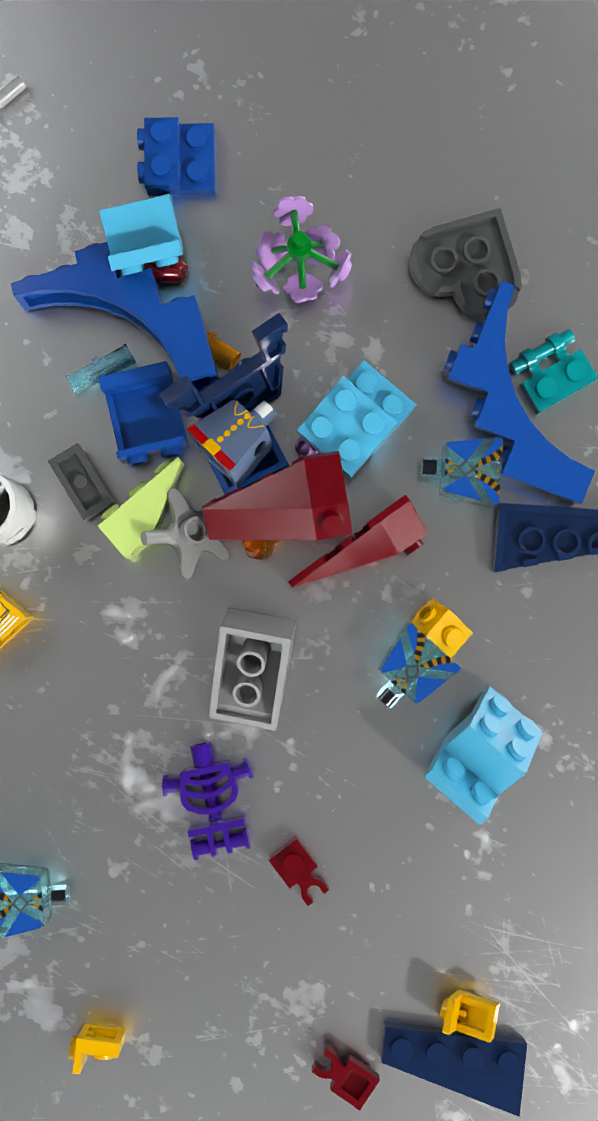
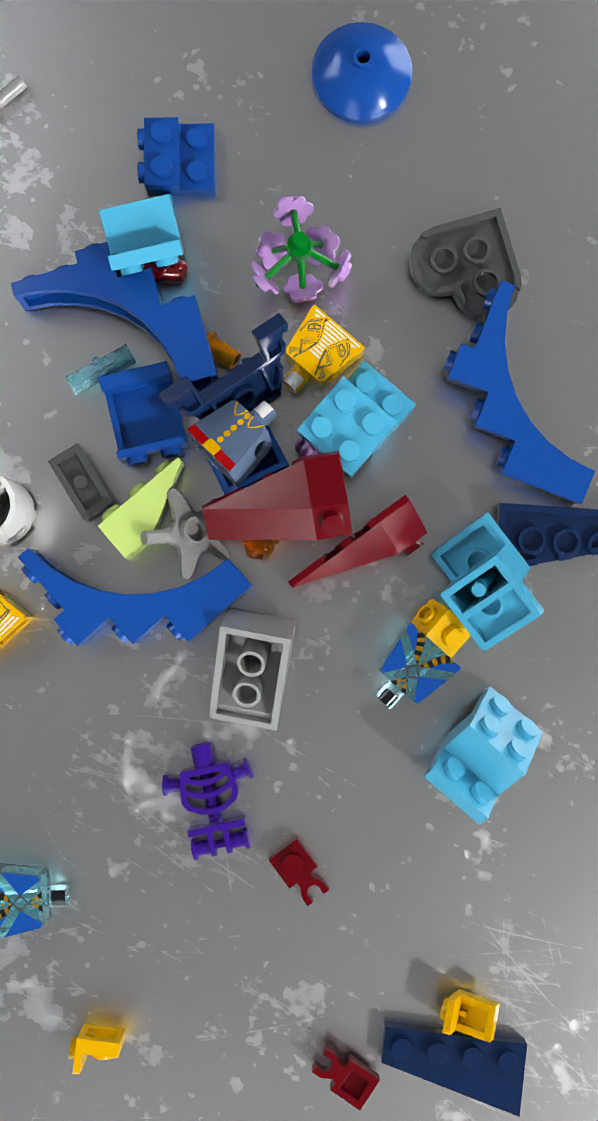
(135, 615): none -> blue arch
(319, 352): none -> yellow torso
(357, 89): none -> blue dish
(468, 470): torso -> none
(486, 582): none -> medium azure bracket
(557, 381): teal plate -> none

